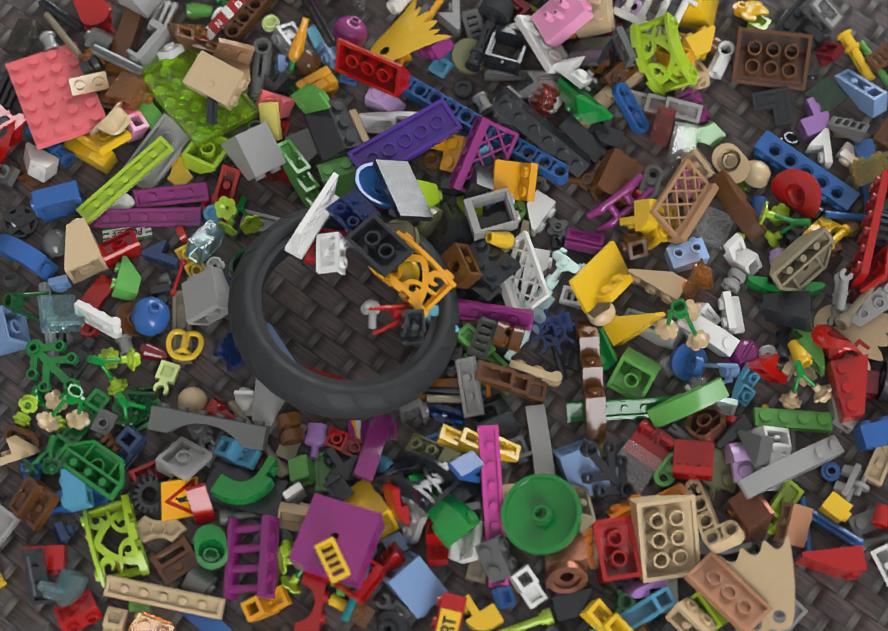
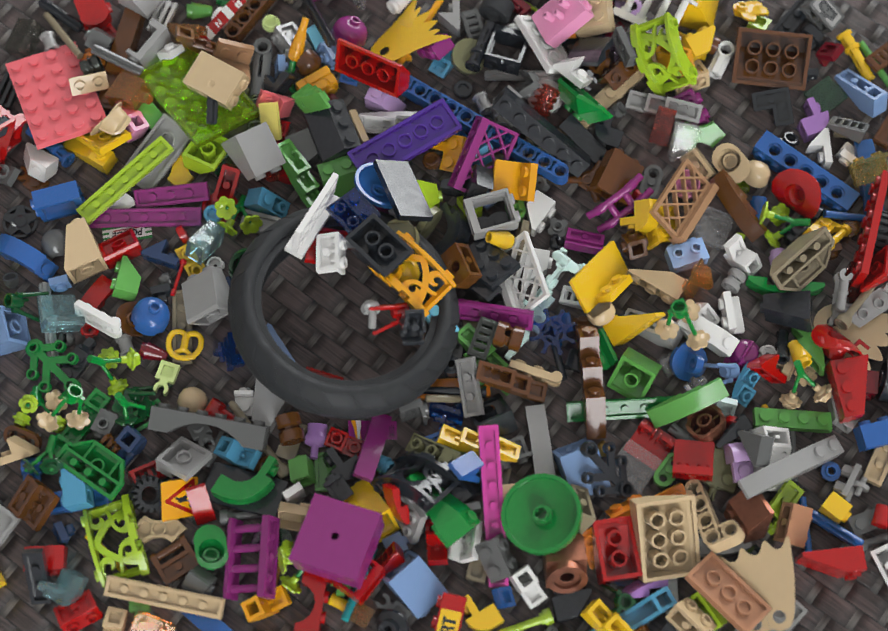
(266, 202): none -> dark azure slope
(325, 544): yellow slope -> none
(630, 108): blue plate -> none

